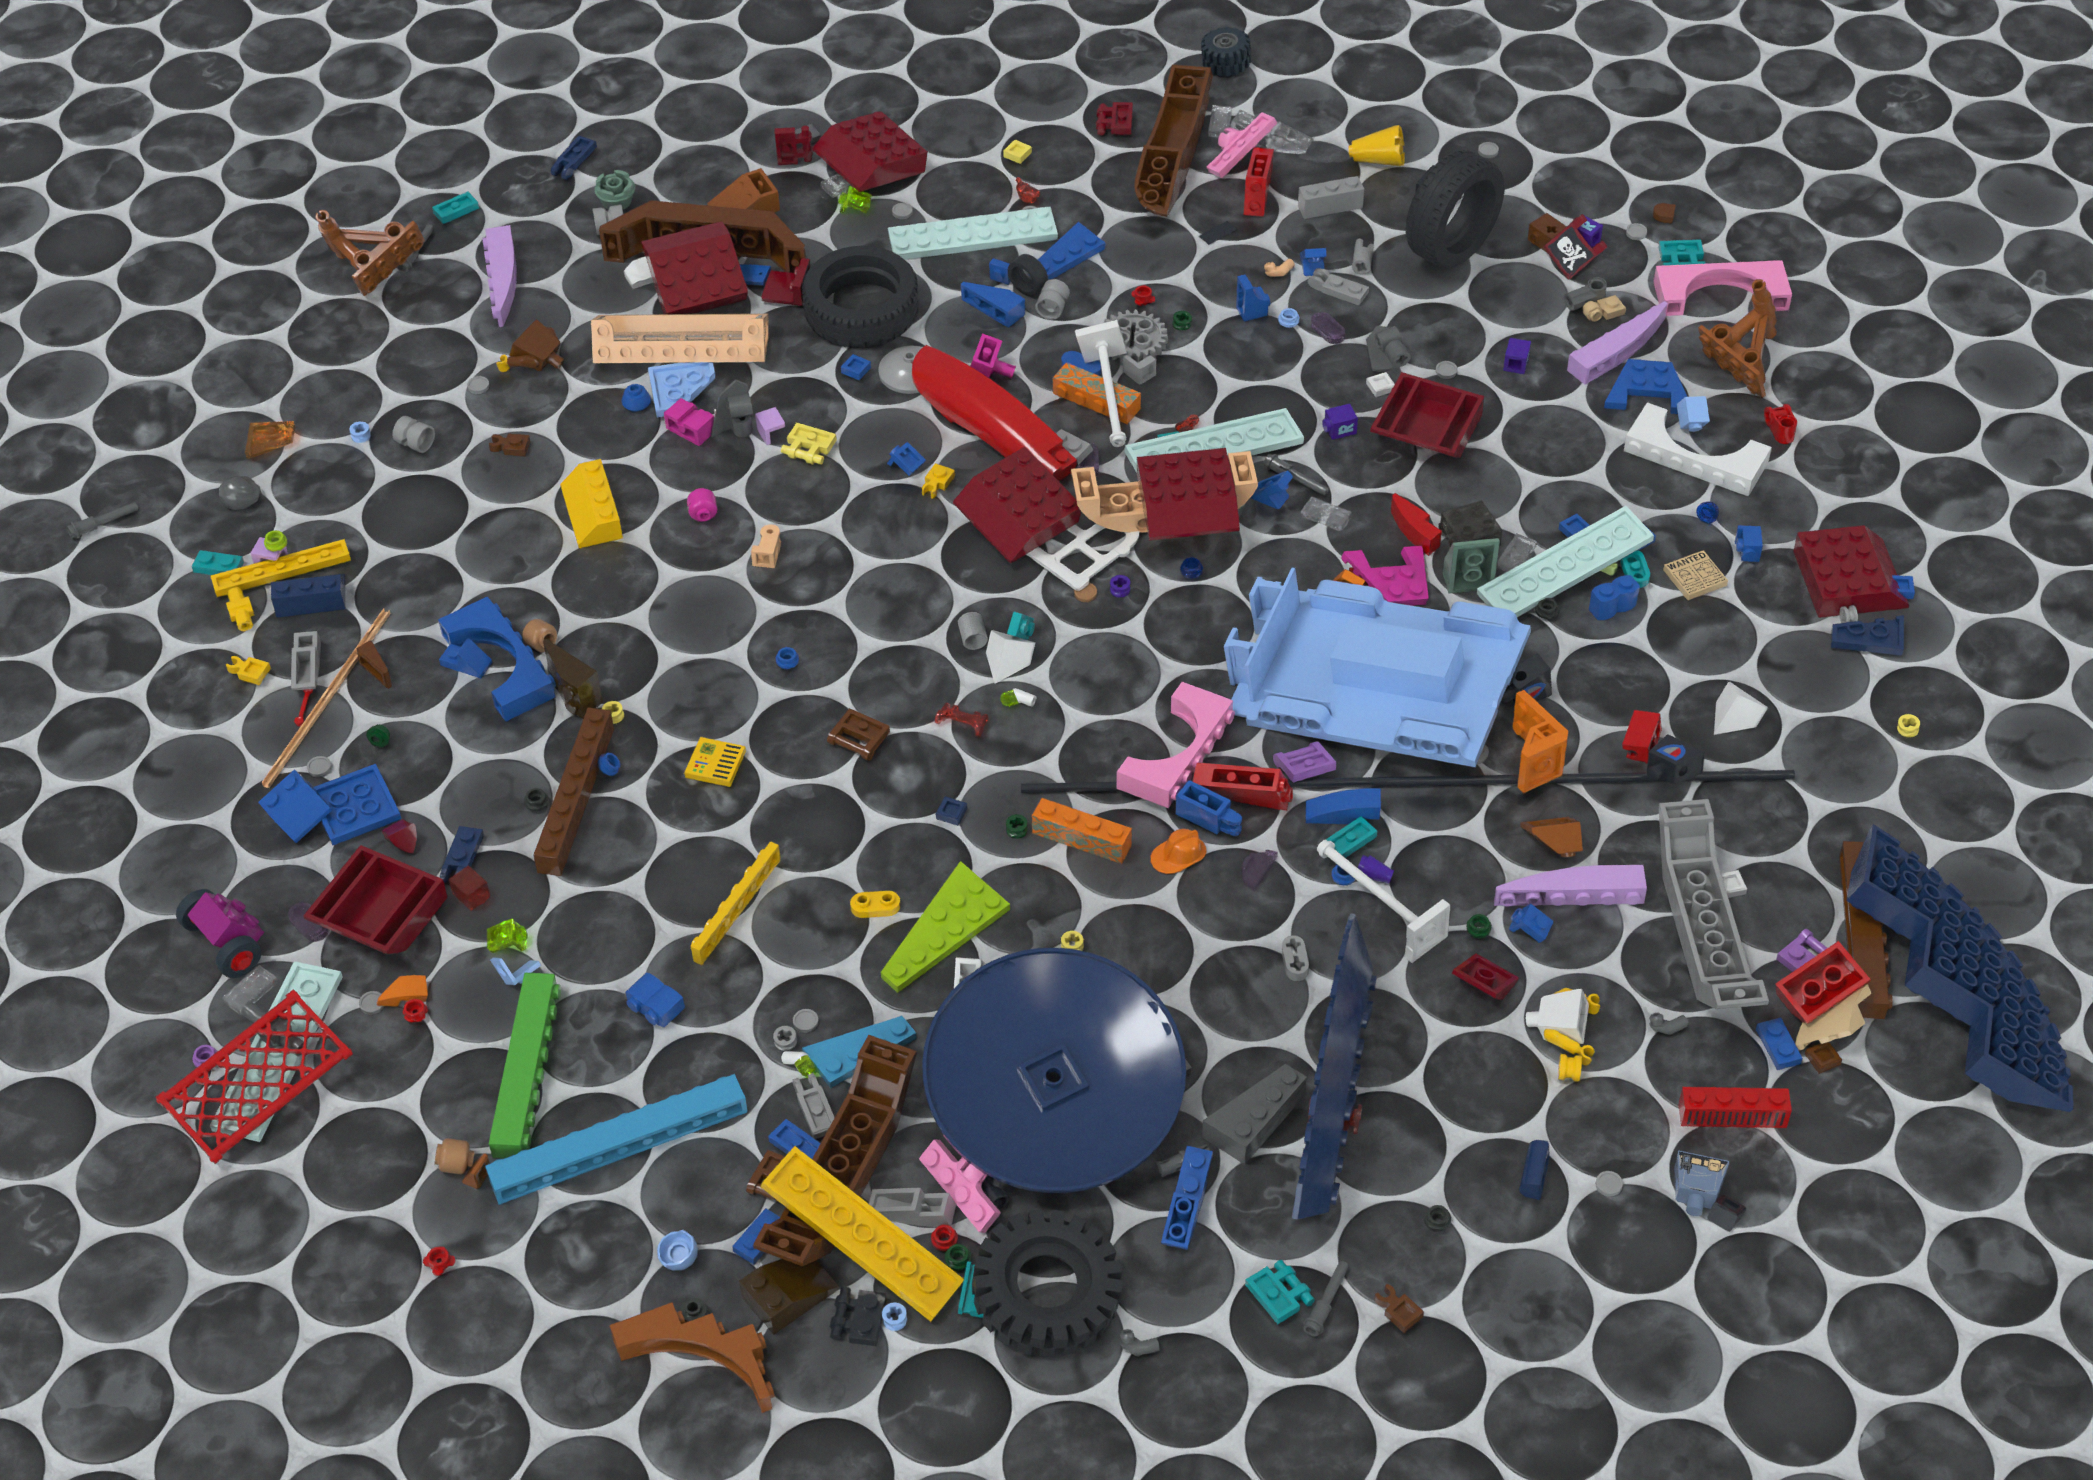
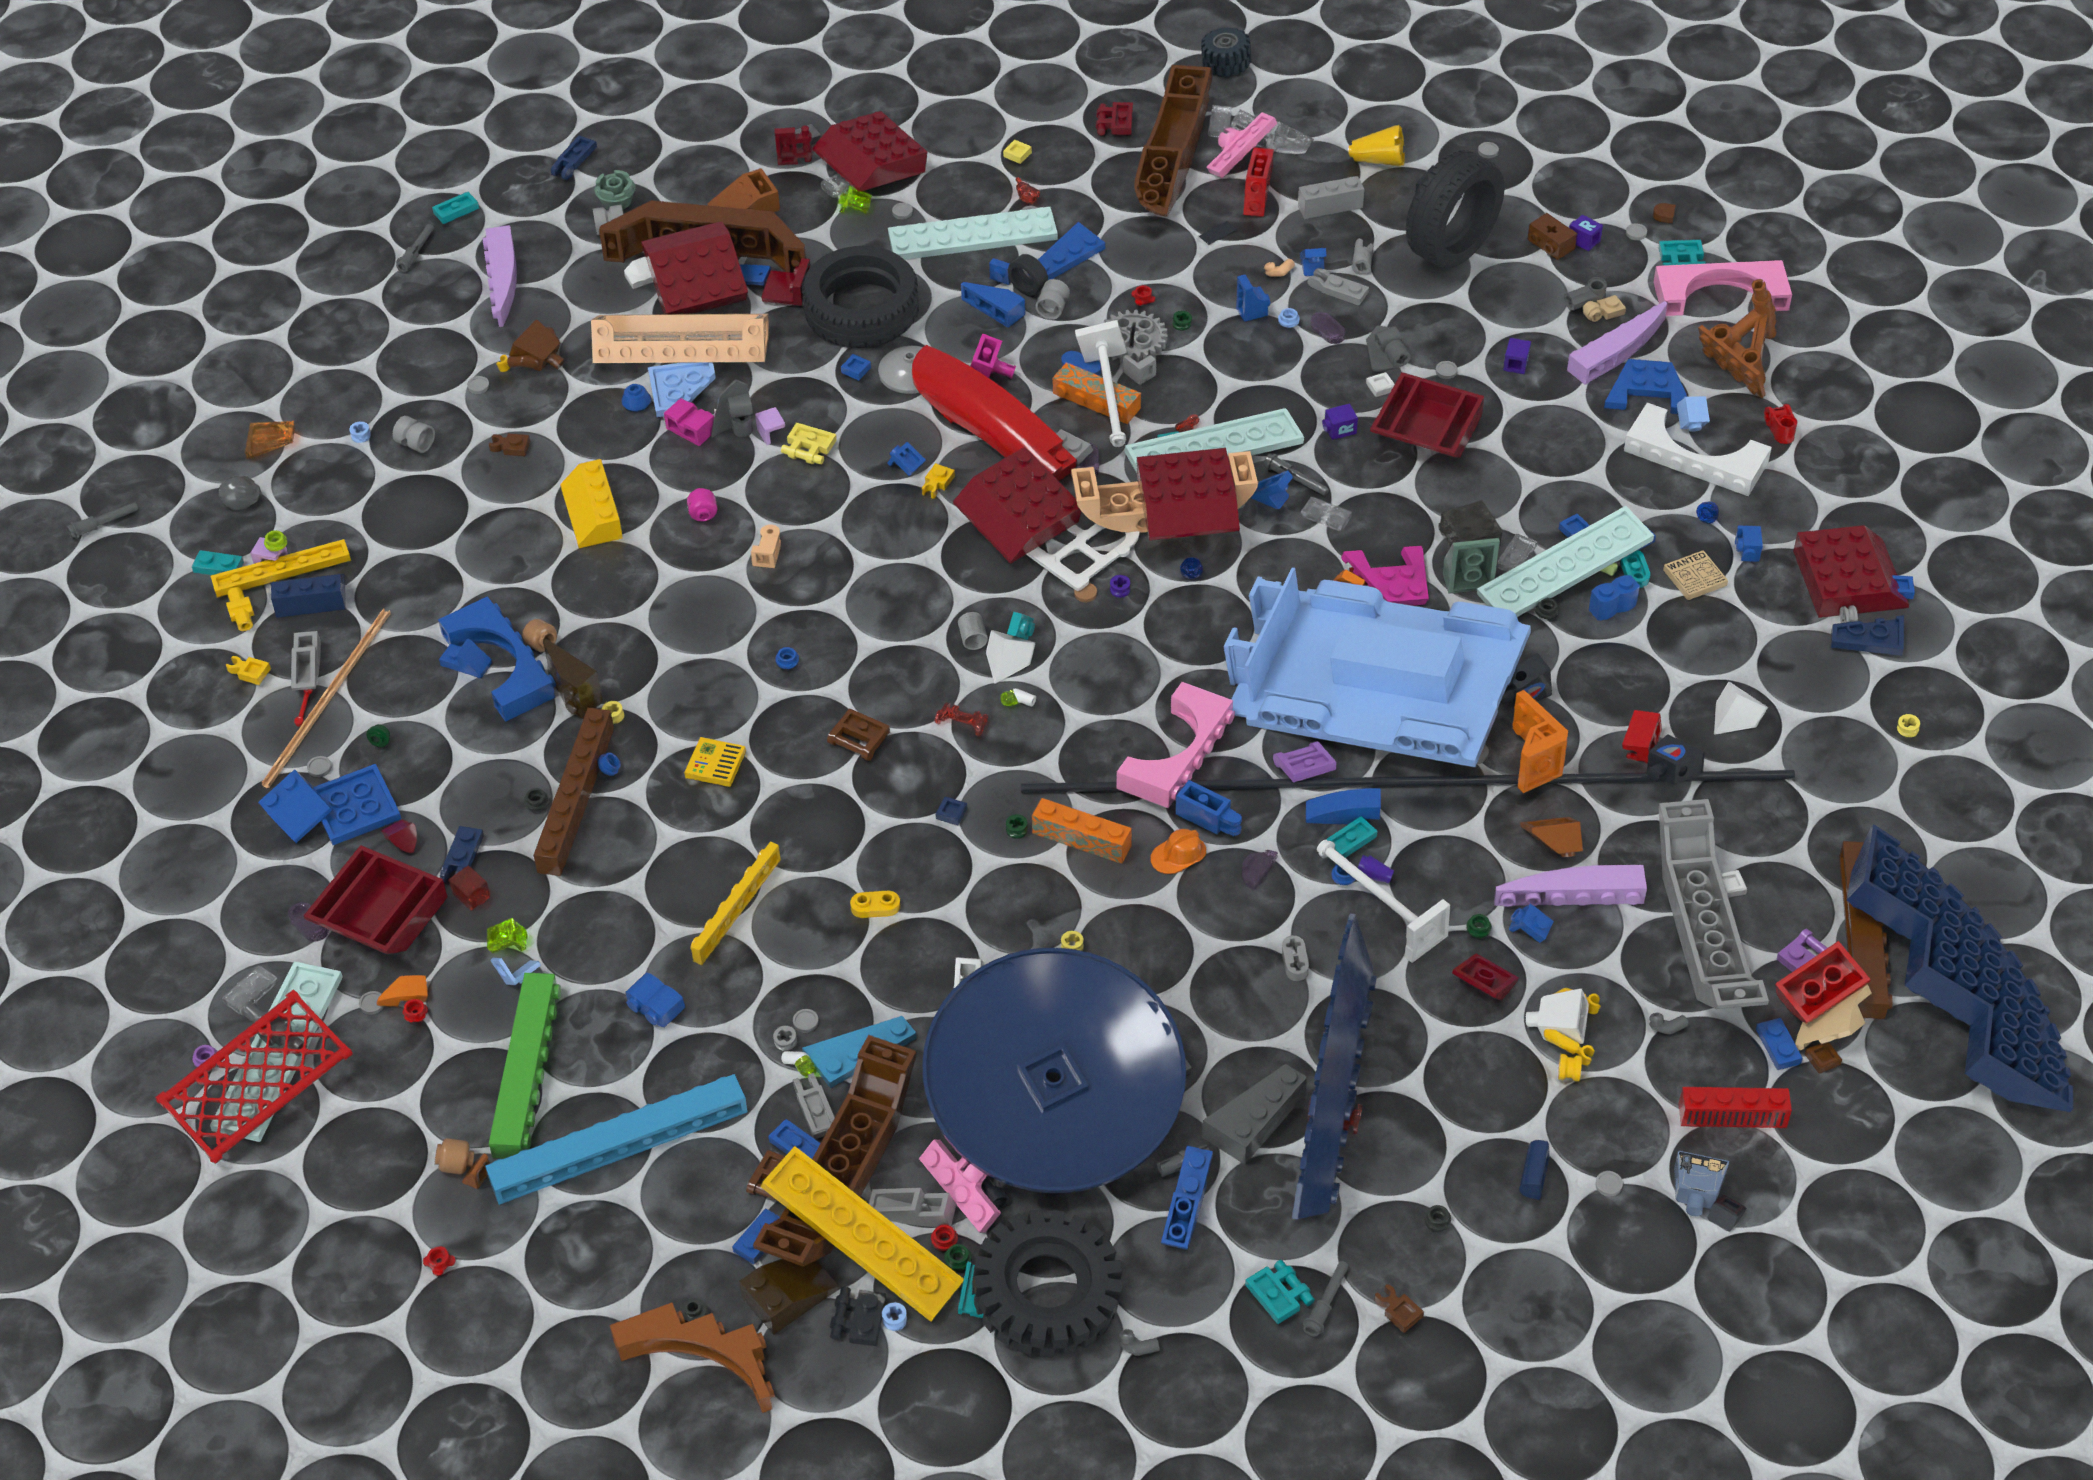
(225, 926): brick -> none
(372, 267): dark orange plate -> none
(373, 663): reddish brown slope -> none
(677, 1250): light blue hair -> none
(952, 918): lime wing -> none
(1246, 784): red slope -> none
(1415, 524): red slope -> none
(1571, 250): flag -> none

